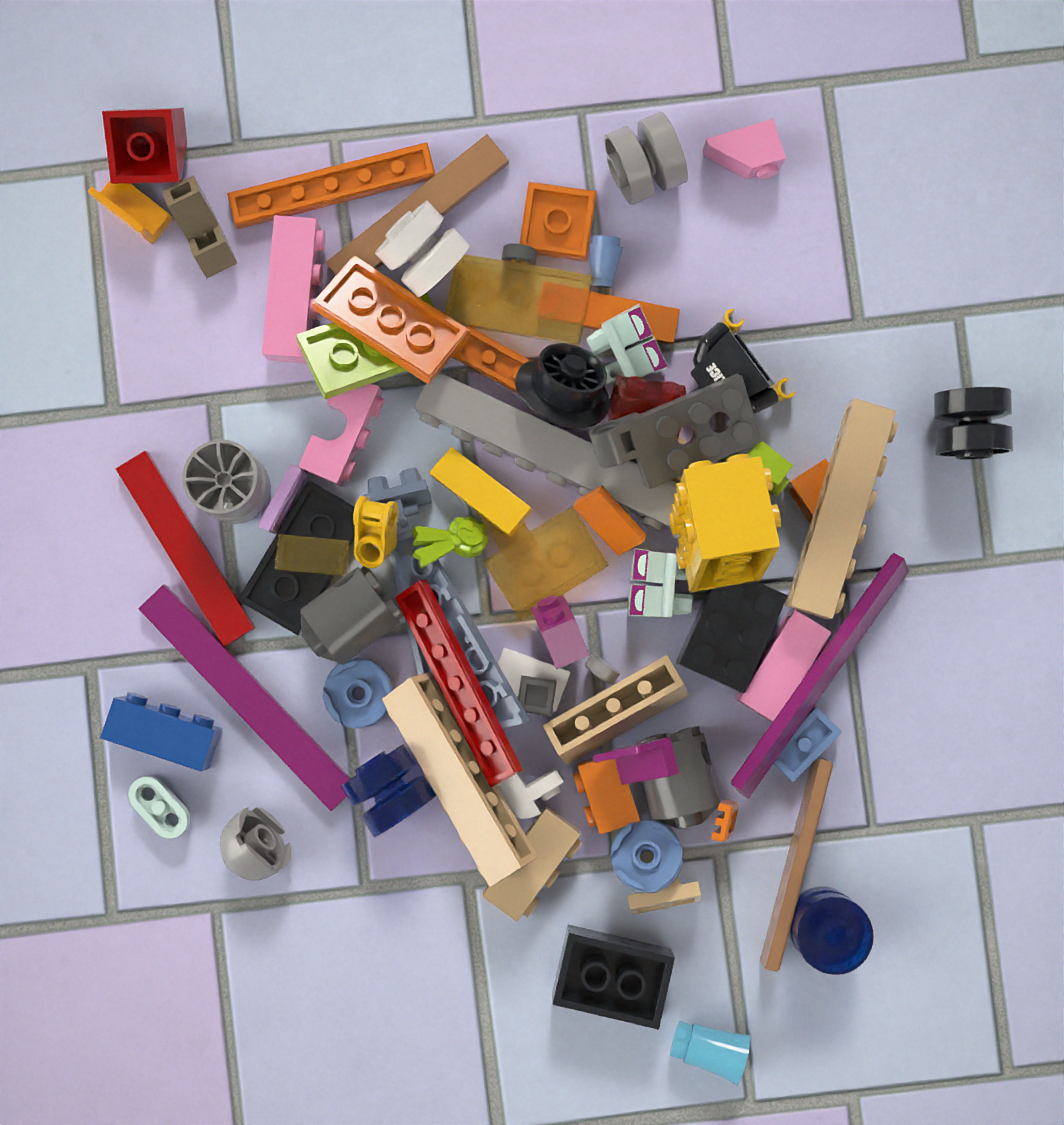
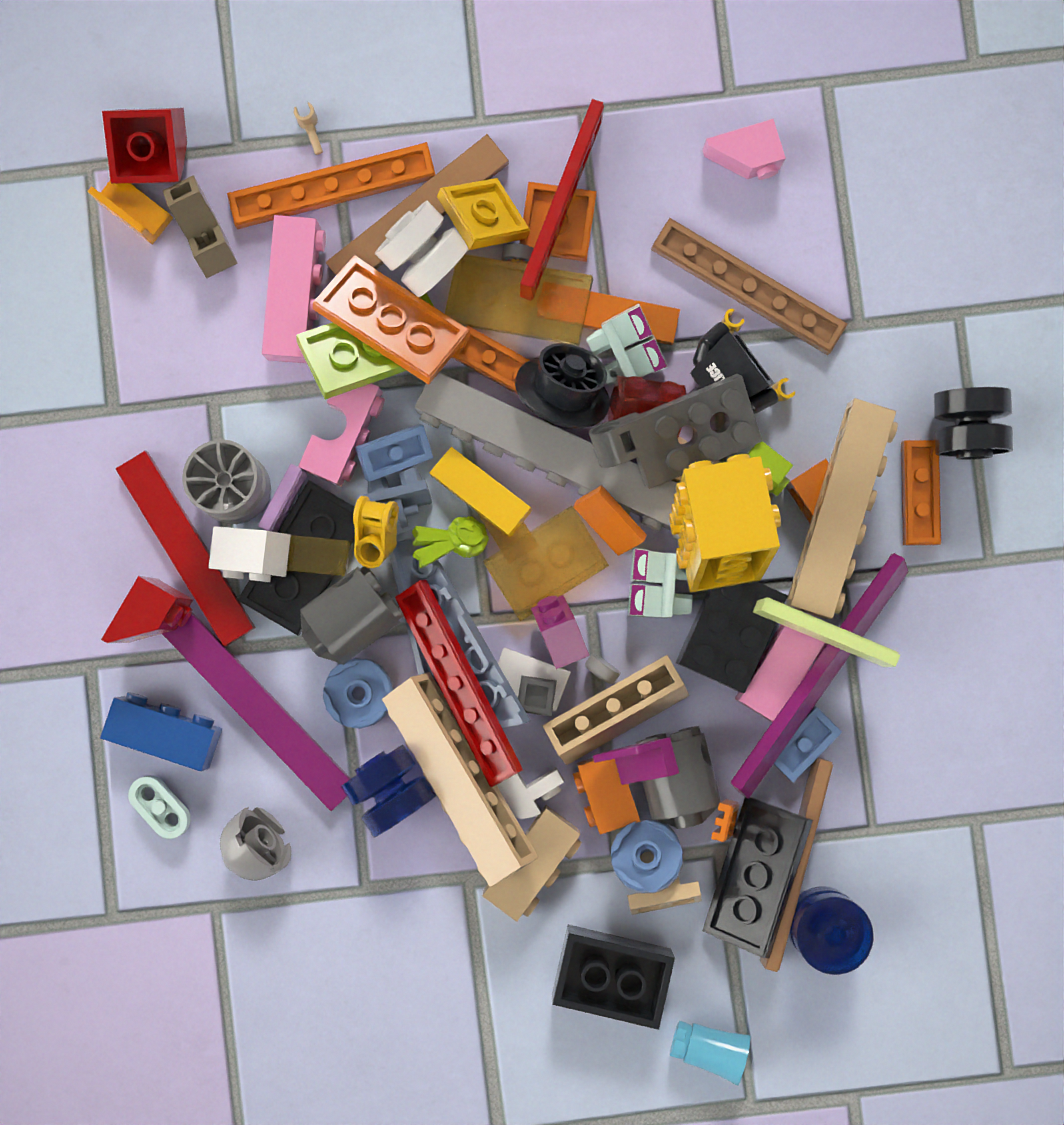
(148, 611): none -> red slope
(249, 551): none -> white brick
(308, 123): none -> tan hand
(394, 452): none -> medium blue plate
(483, 213): none -> yellow tile
(561, 200): none -> red tile
(604, 259): medium blue cone -> none
(653, 156): light grey wheel -> none
(749, 286): none -> medium nougat tile
(757, 876): none -> black tile
(826, 632): none -> yellowish green tile
(920, 493): none -> orange tile

